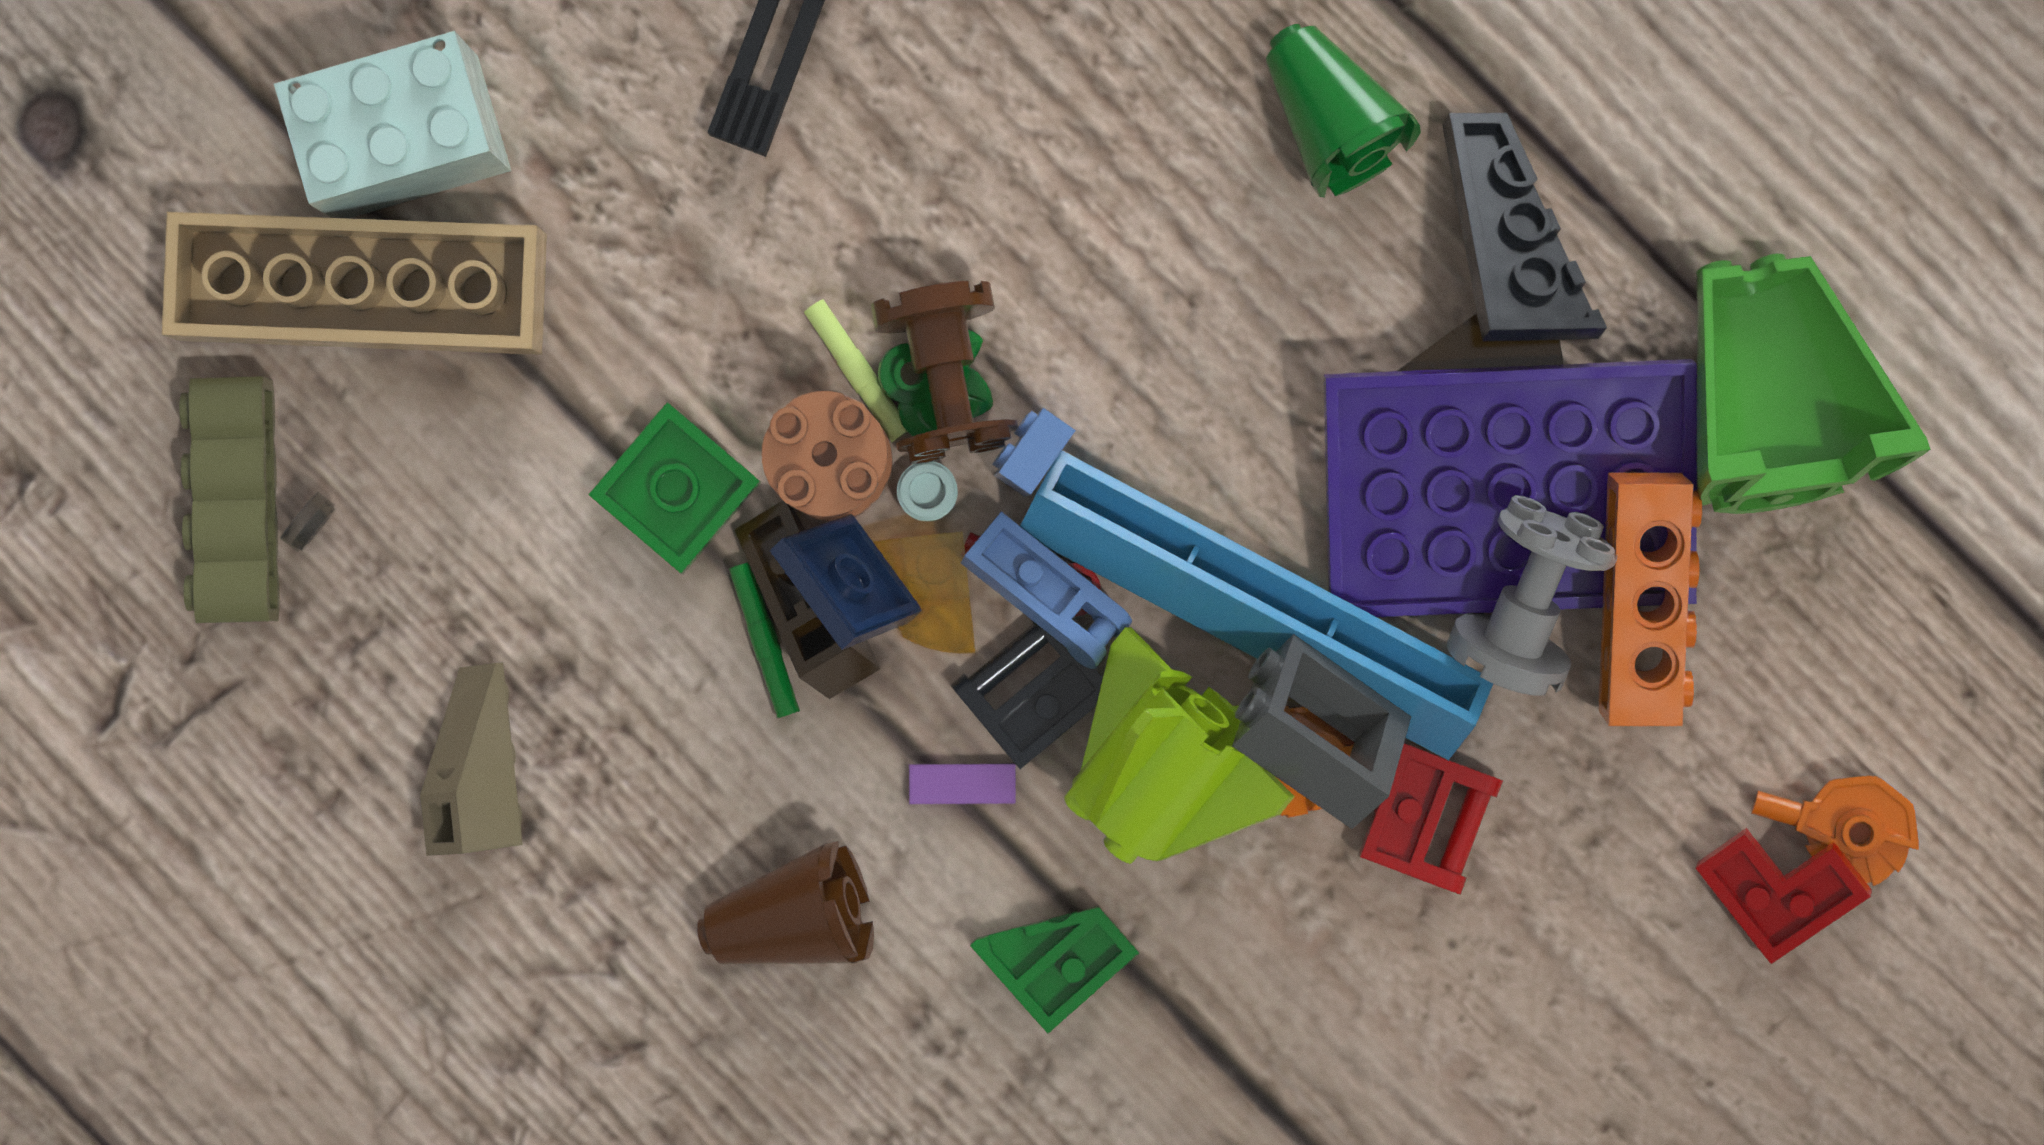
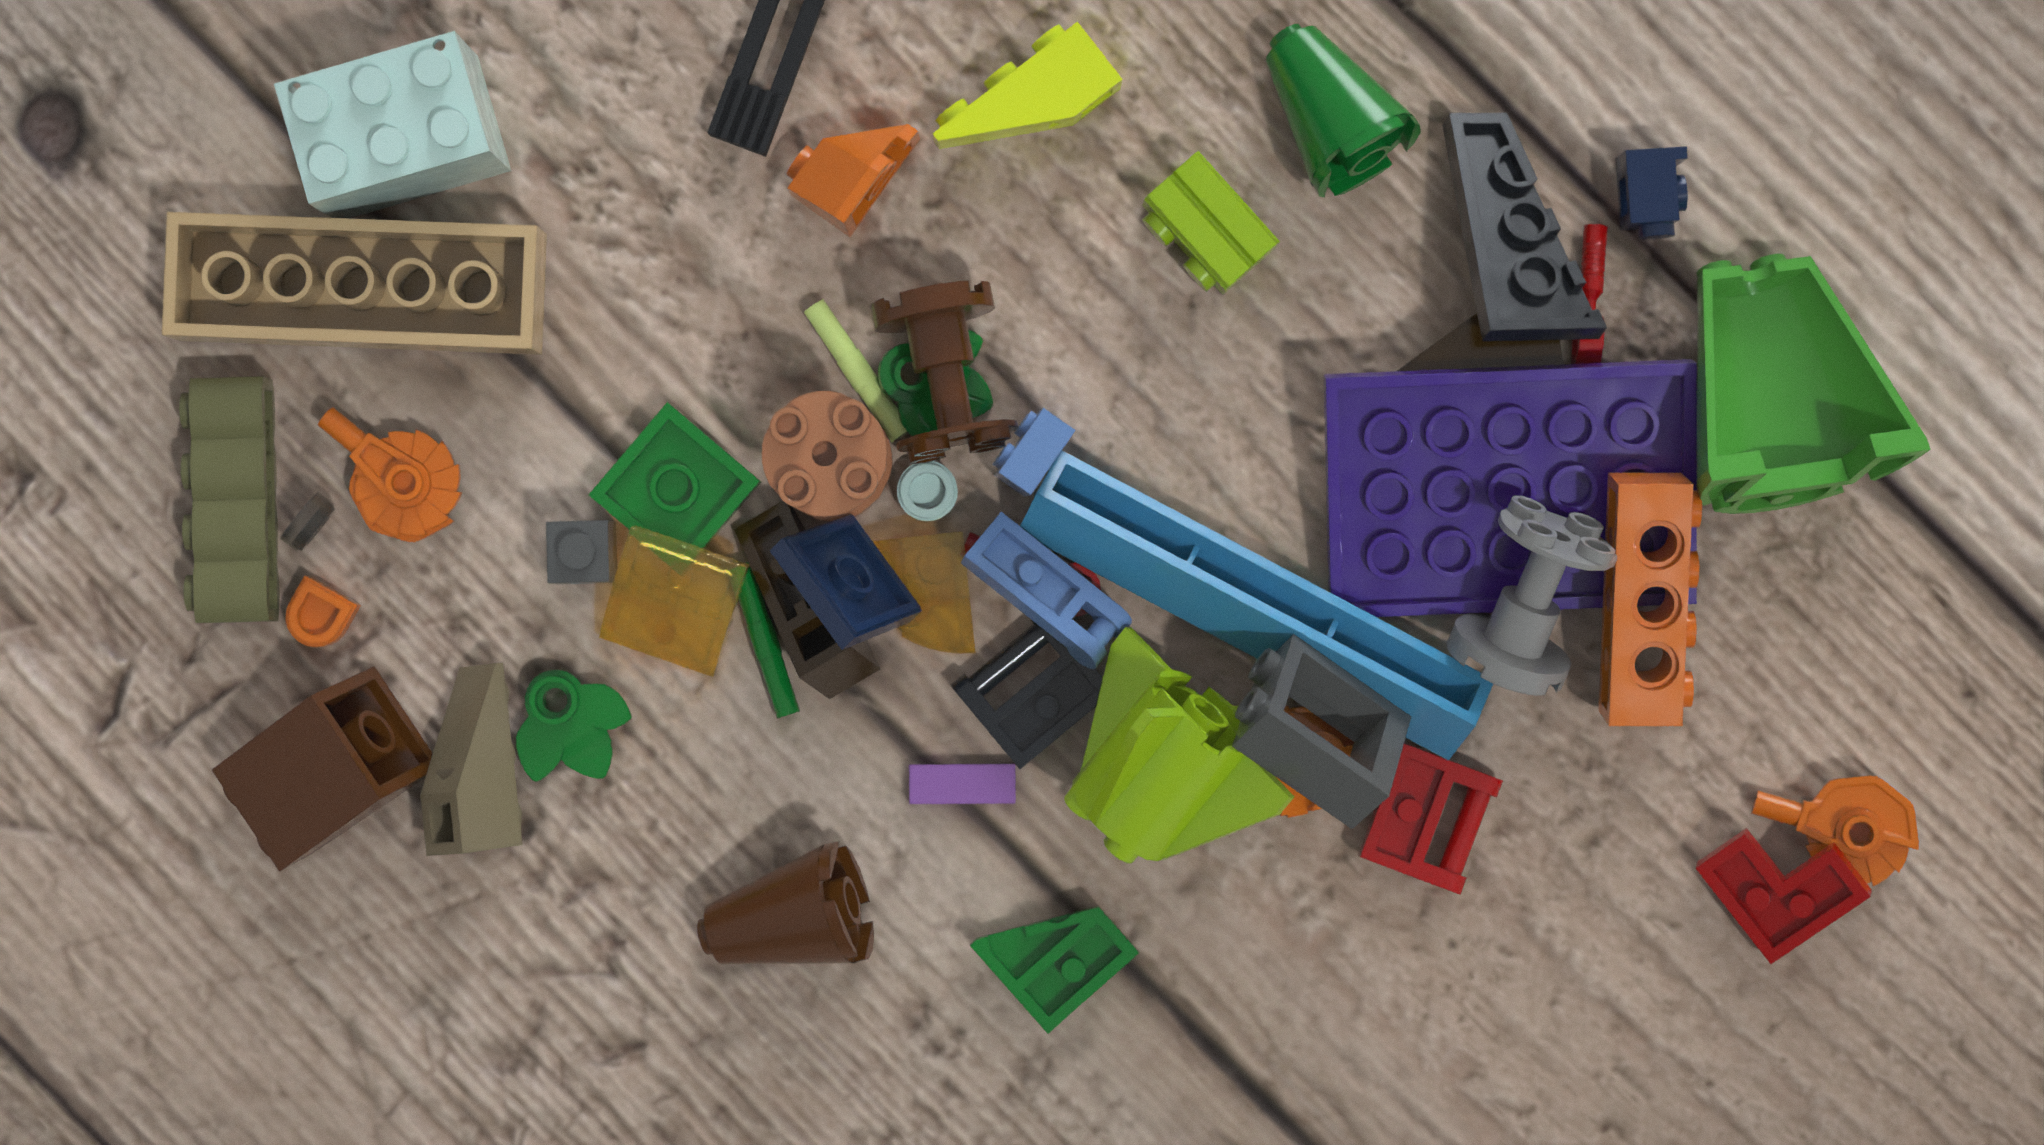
(319, 614): none -> orange tile
(324, 767): none -> reddish brown slope
(400, 481): none -> orange piece
(574, 734): none -> green plate
(581, 552): none -> dark grey brick
(673, 600): none -> clear yellow slope
(849, 173): none -> orange slope
(1044, 93): none -> neon yellow slope
(1207, 224): none -> lime brick
(1593, 271): none -> red piece
(1651, 190): none -> dark blue brick

